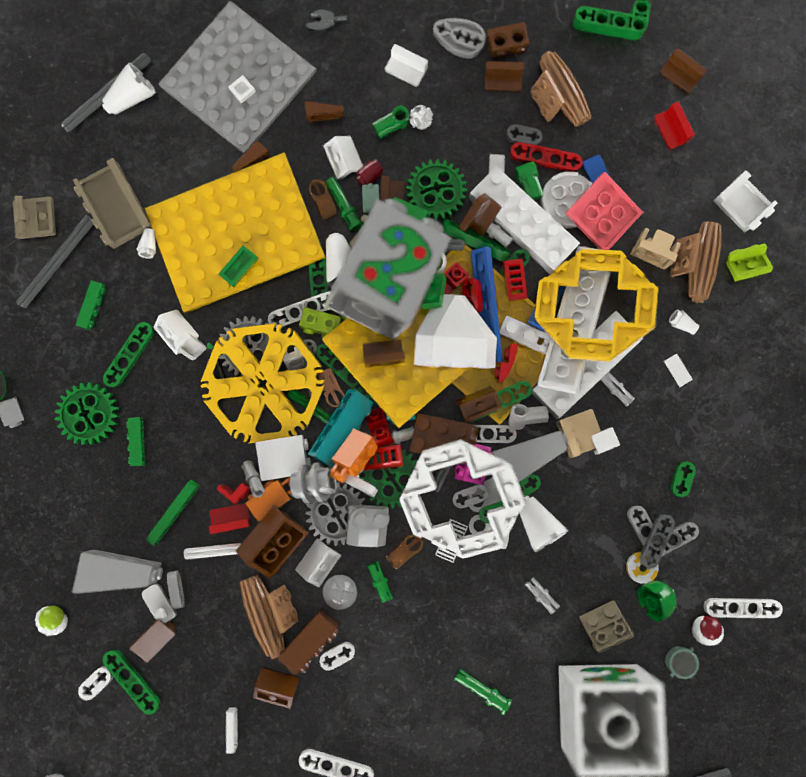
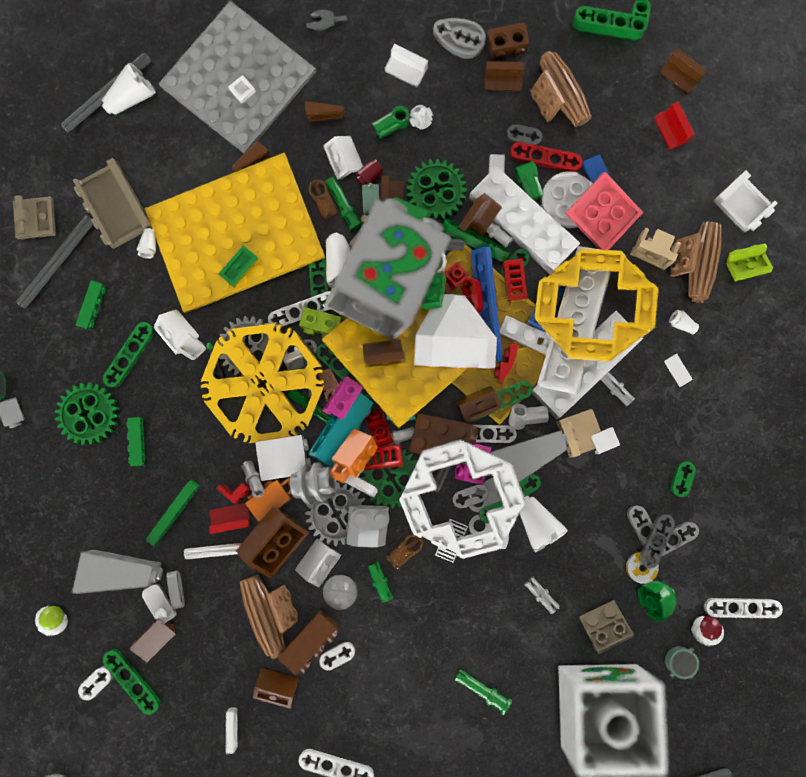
(343, 398): none -> dark pink bracket

